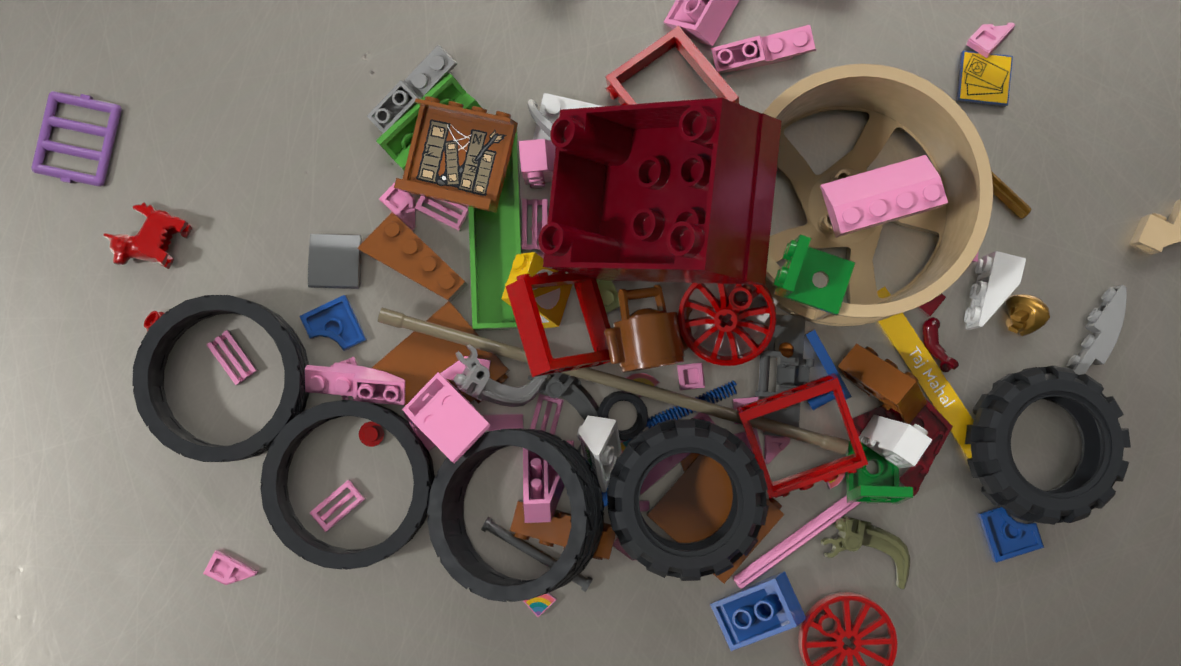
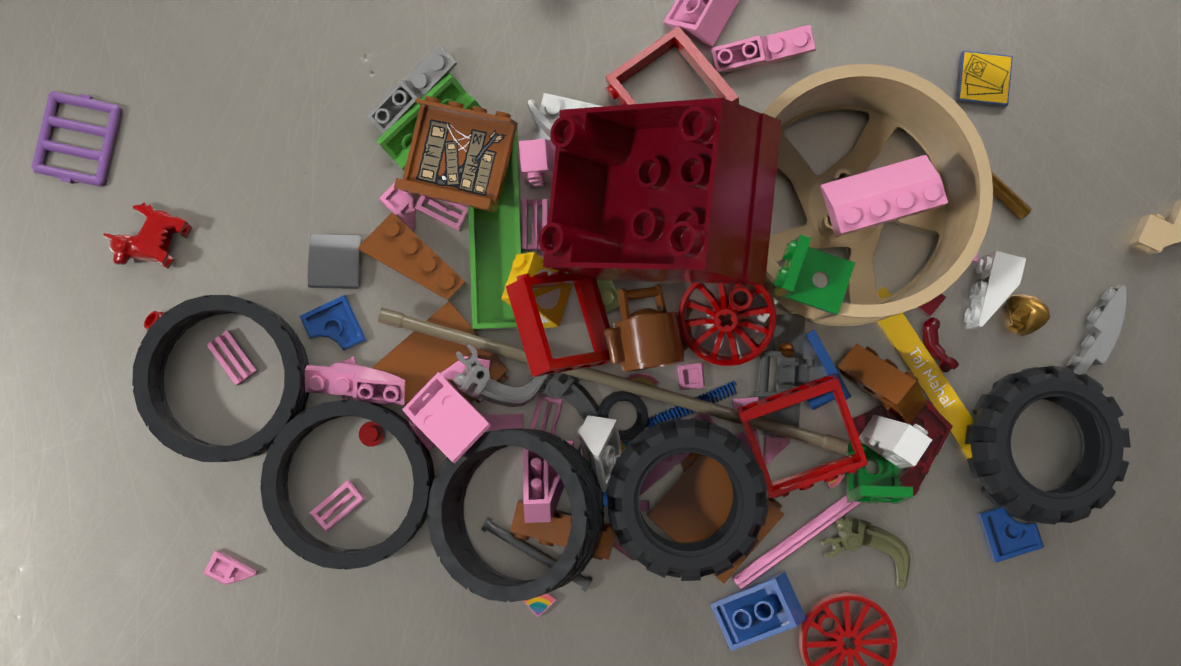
(989, 37): bright pink tile -> none

